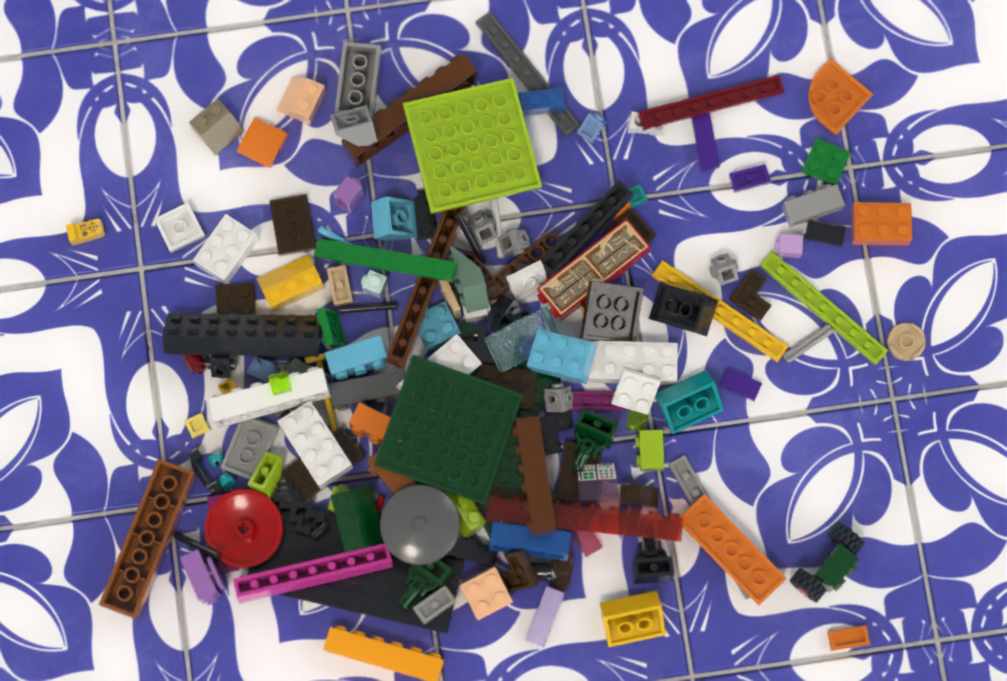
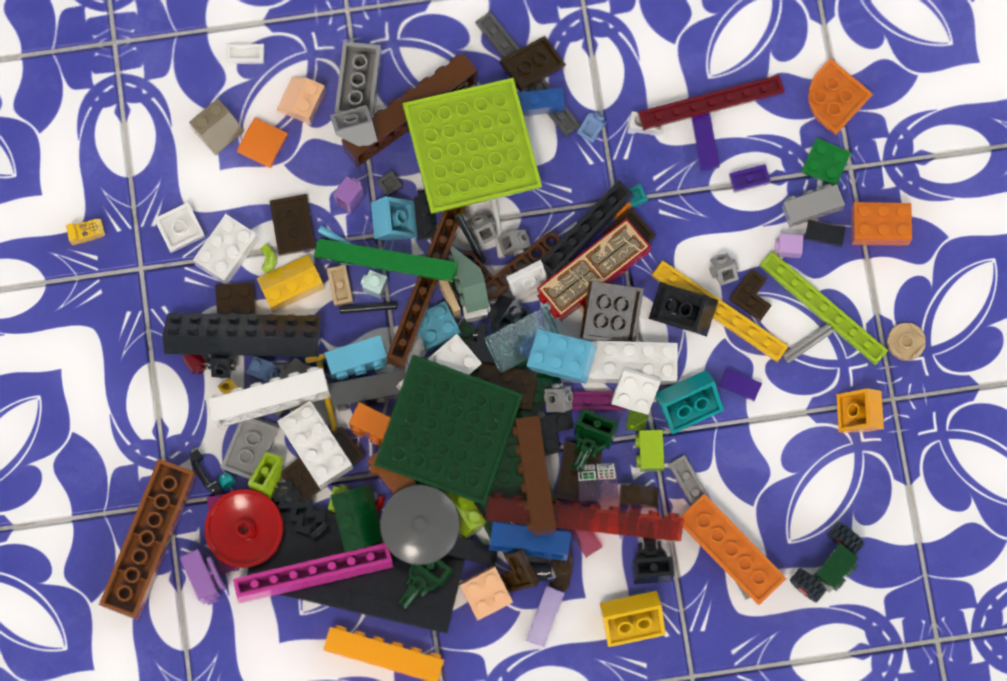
(197, 425): light yellow tile -> none
(197, 545): black bar -> none
(214, 458): teal hinge -> none
(245, 53): none -> white tile
(270, 258): none -> lime arm
(280, 383): clear neon green tile -> none
(331, 326): green plate -> none
(389, 184): none -> dark grey tile
(434, 605): light grey plate -> none
(532, 63): none -> dark brown tile
(848, 638): orange tile -> none
(860, 411): none -> light orange slope

